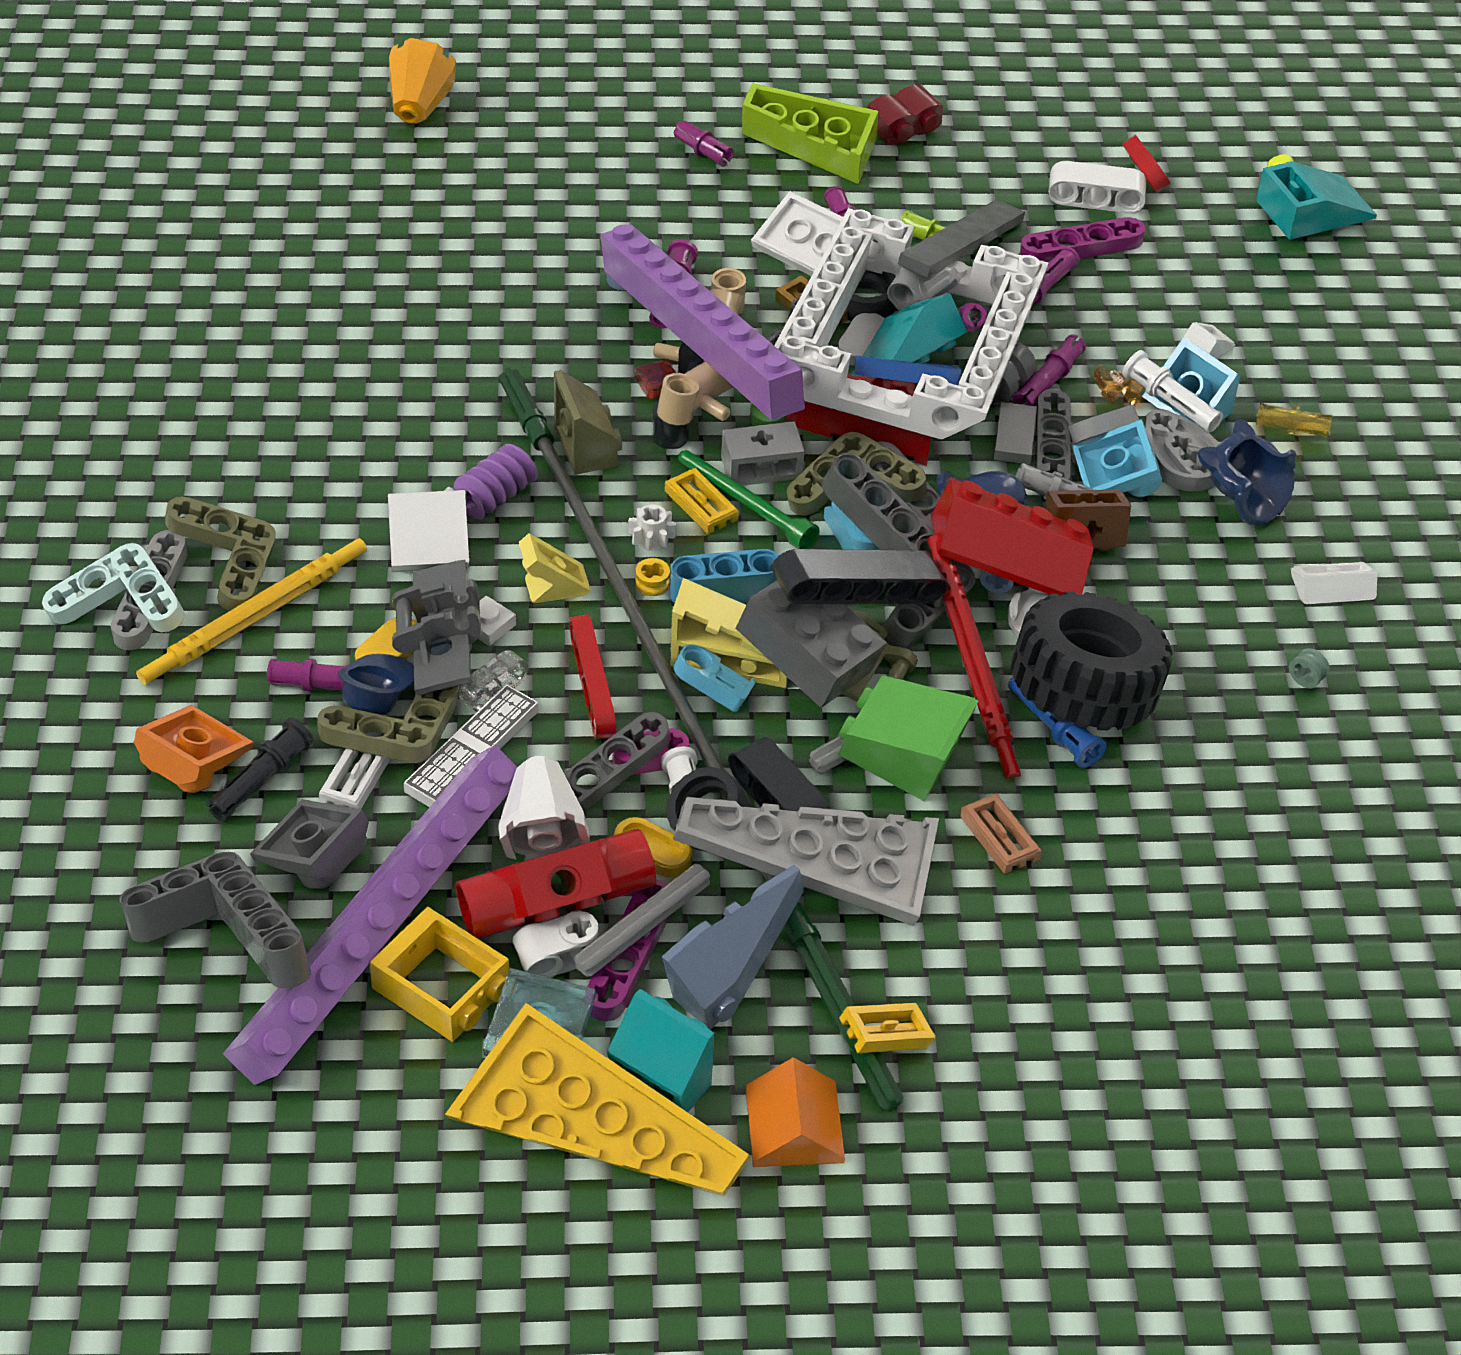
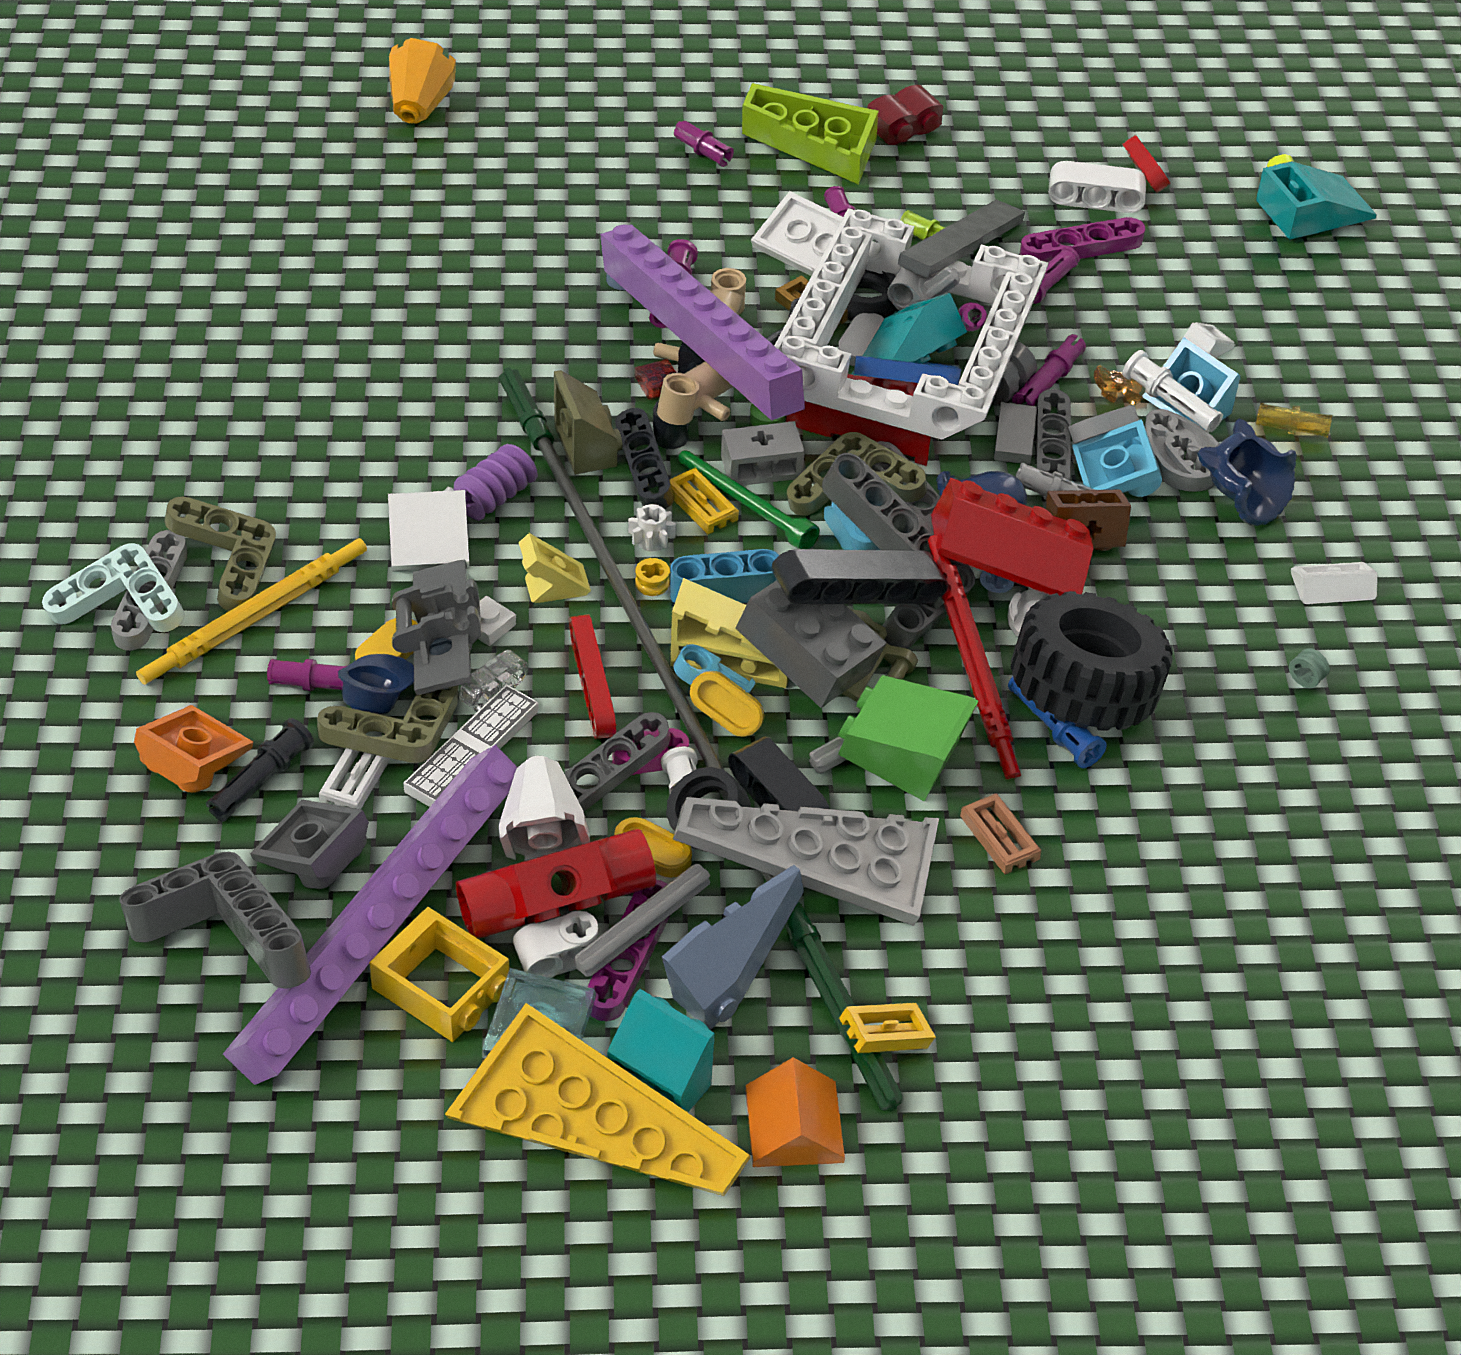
(644, 458): none -> black beam
(727, 703): none -> yellow tile

